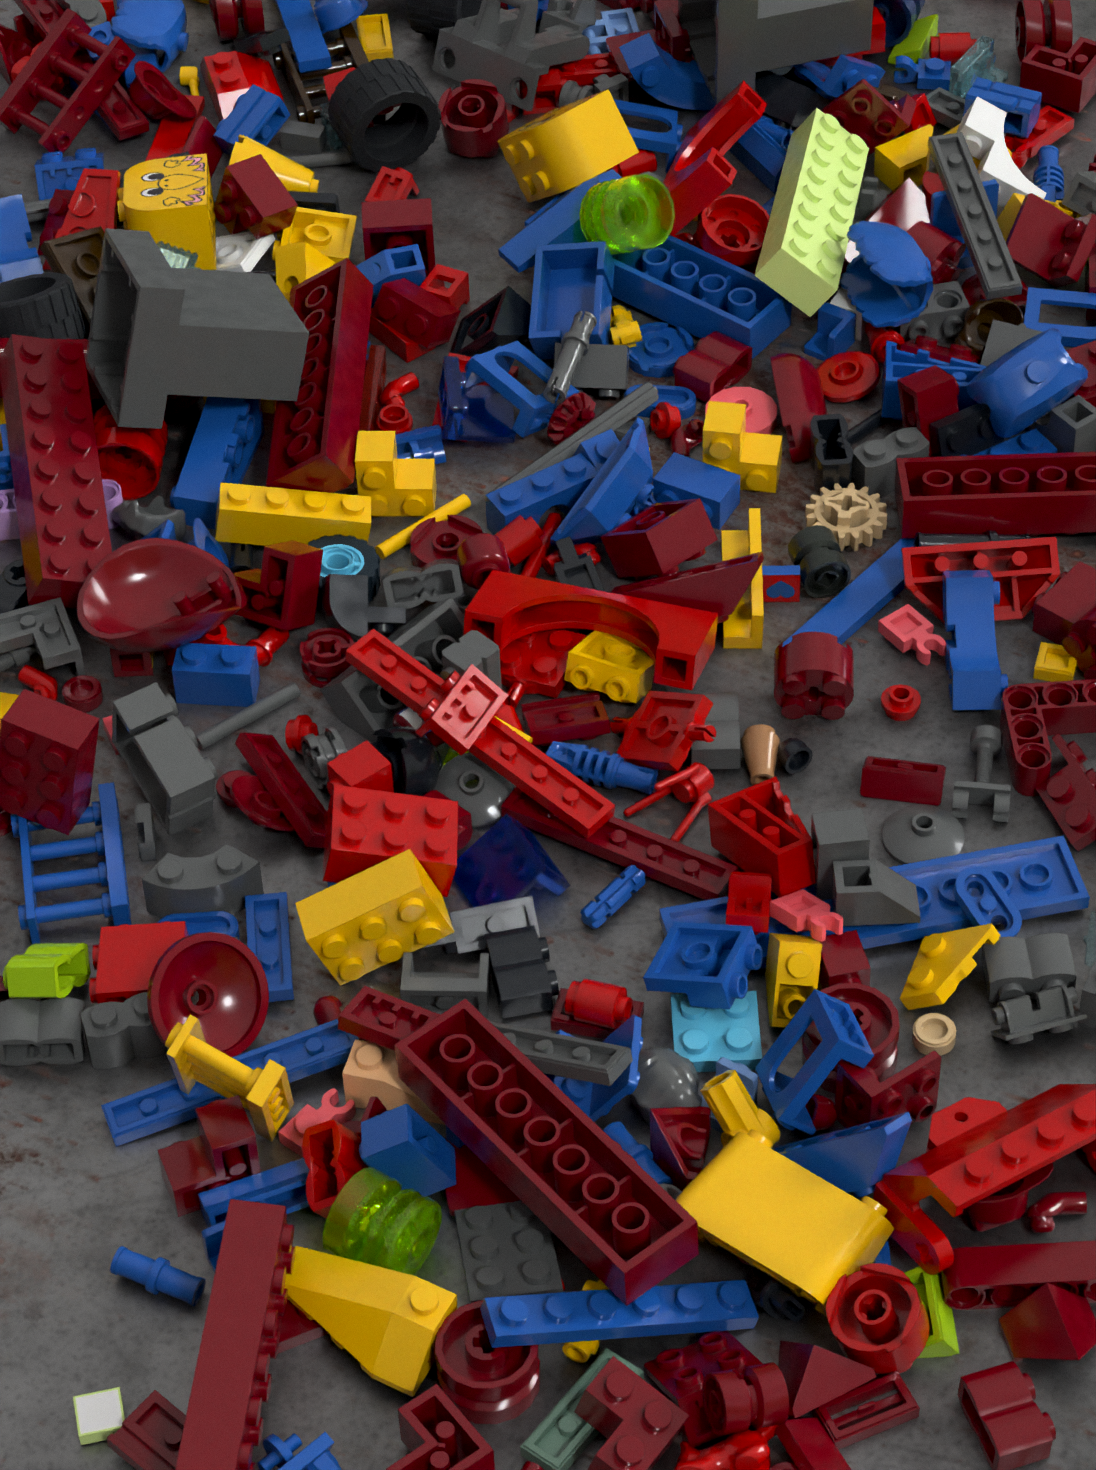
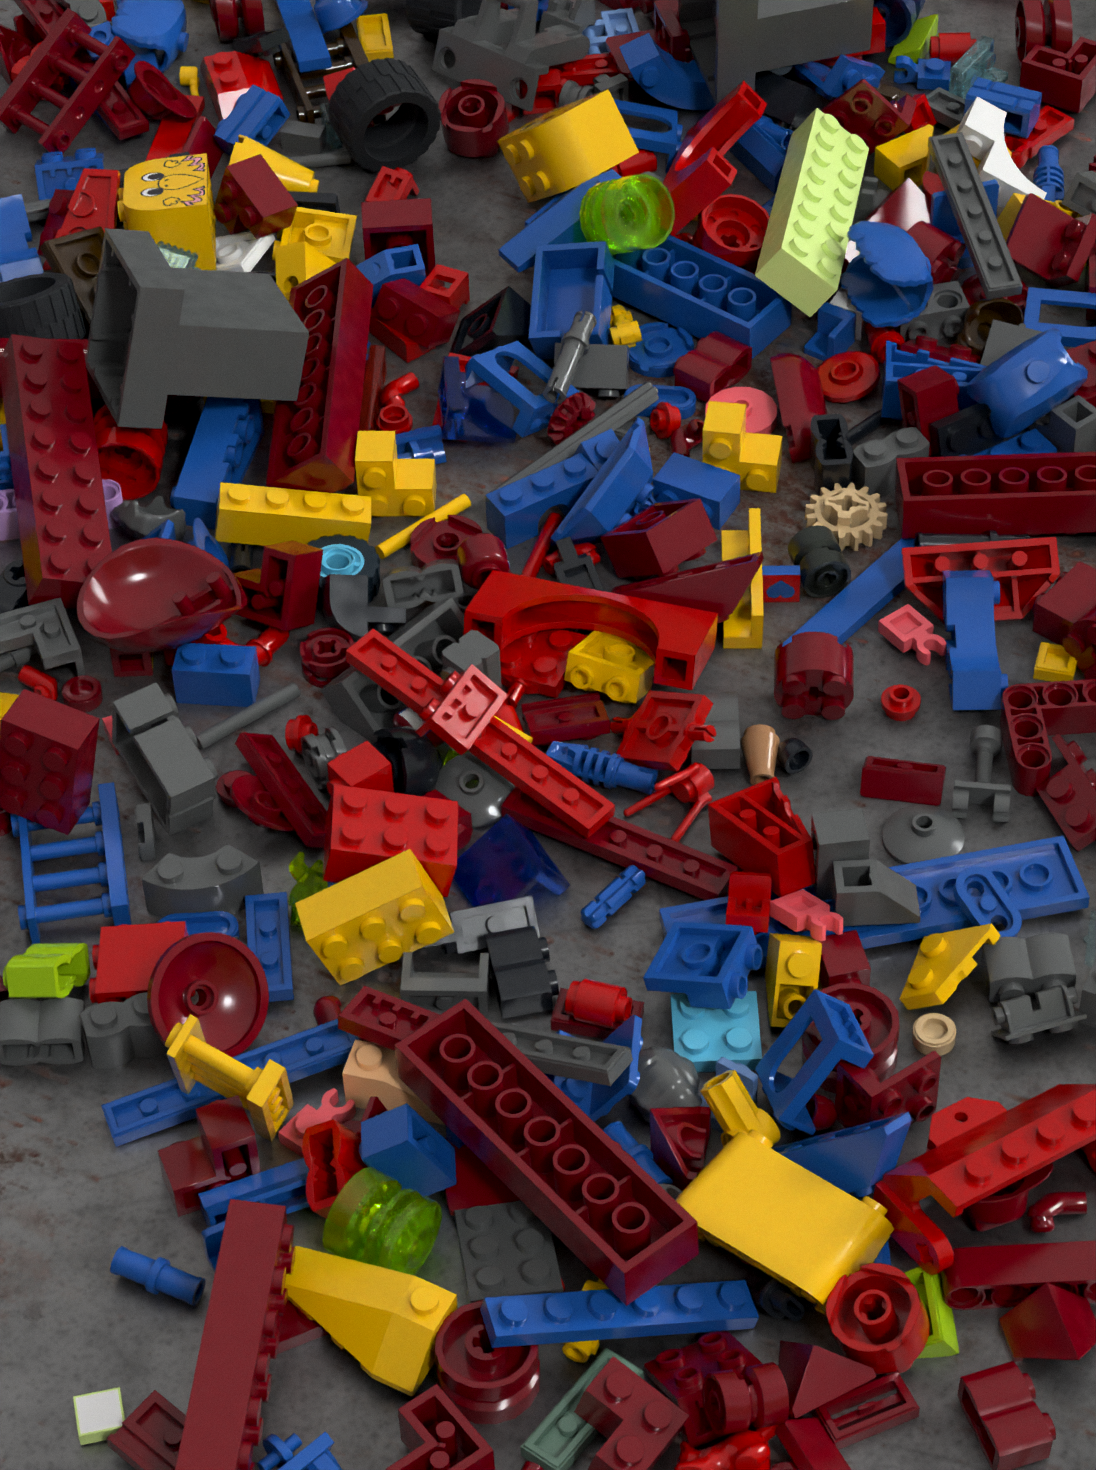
(308, 883): none -> clear neon green plate
(520, 539): red brick -> none

